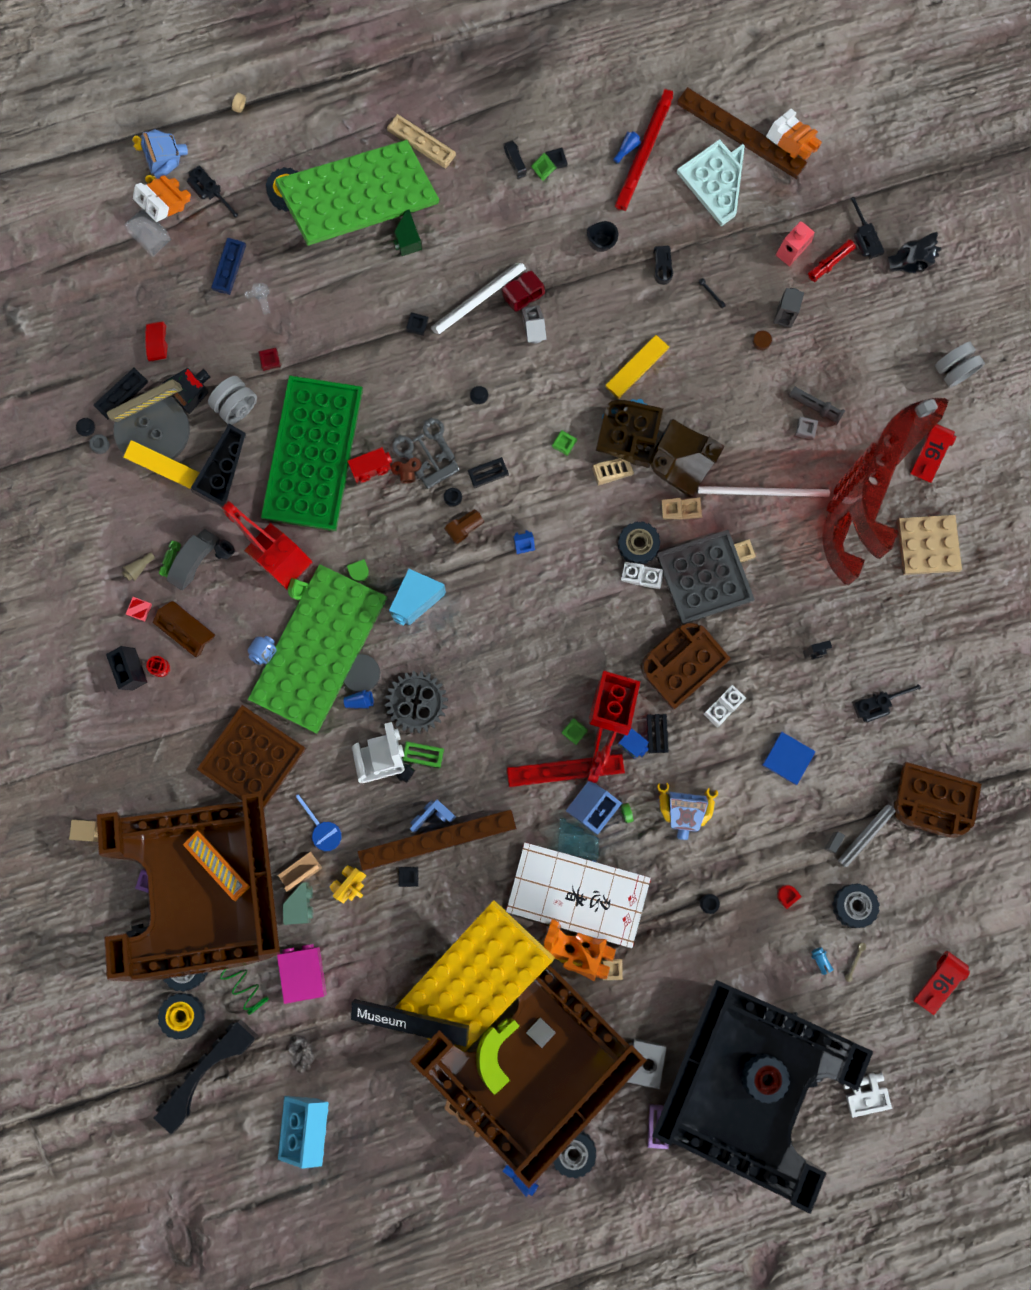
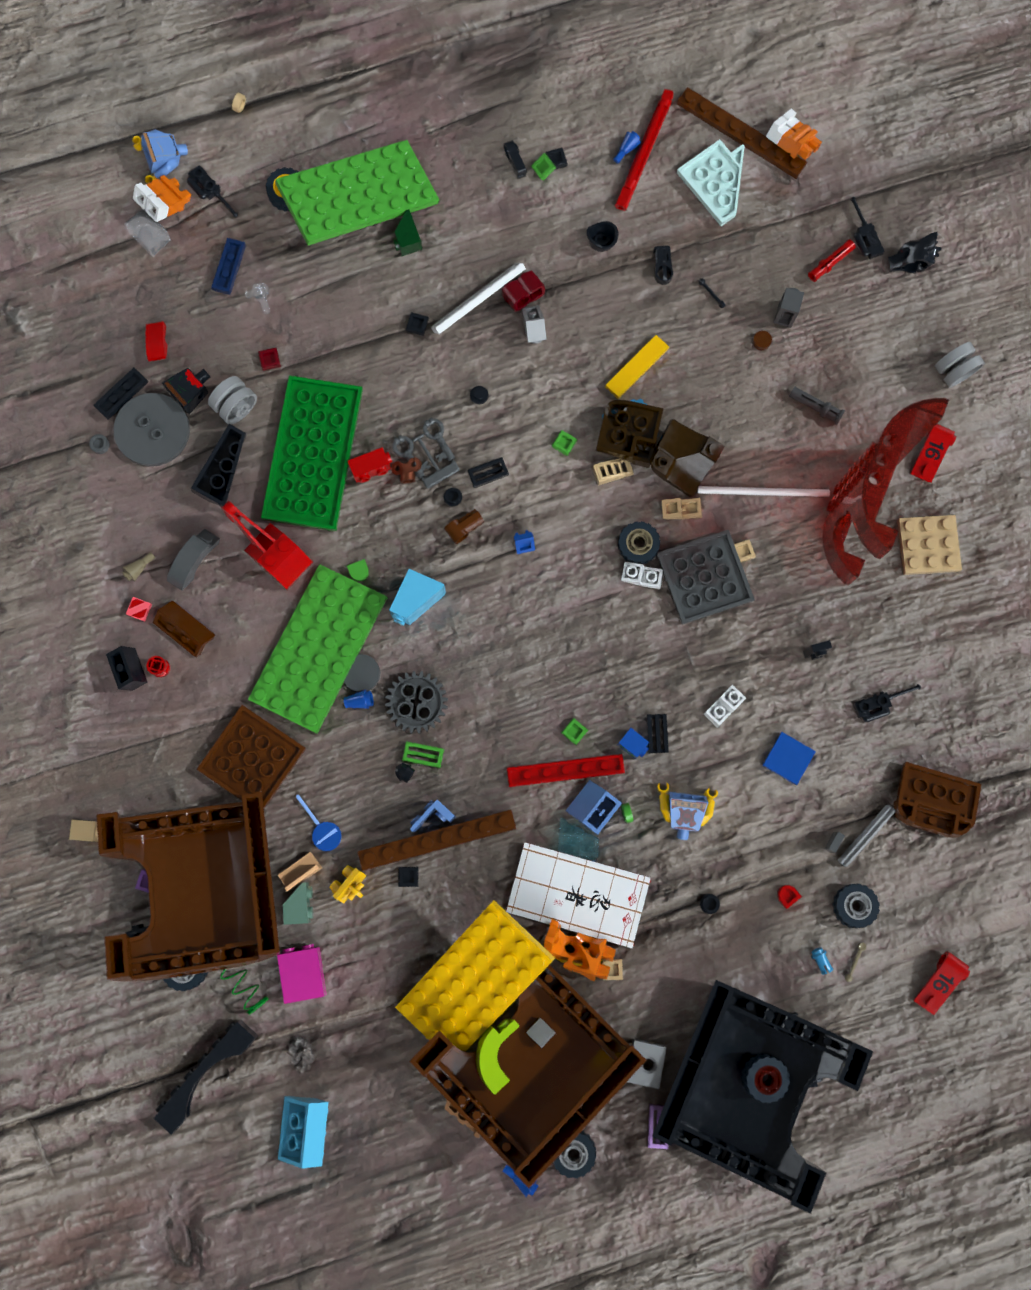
(85, 427): black plate -> none
(144, 400): dark tan tile -> none
(161, 464): yellow tile -> none
(168, 1016): black wheel -> none
(169, 558): bright green axle -> none
(216, 865): tile -> none
(224, 549): black tile -> none
(261, 650): medium blue head -> none
(297, 588): bright green tile -> none
(380, 758): white piece -> none
(408, 1021): black tile -> none
(421, 141): tan tile -> none
(611, 710): red slope -> none
(683, 662): reddish brown plate -> none
(798, 240): coral torso -> none
(806, 428): light grey tile -> none
(869, 1101): white plate -> none
(926, 407): light grey tile -> none

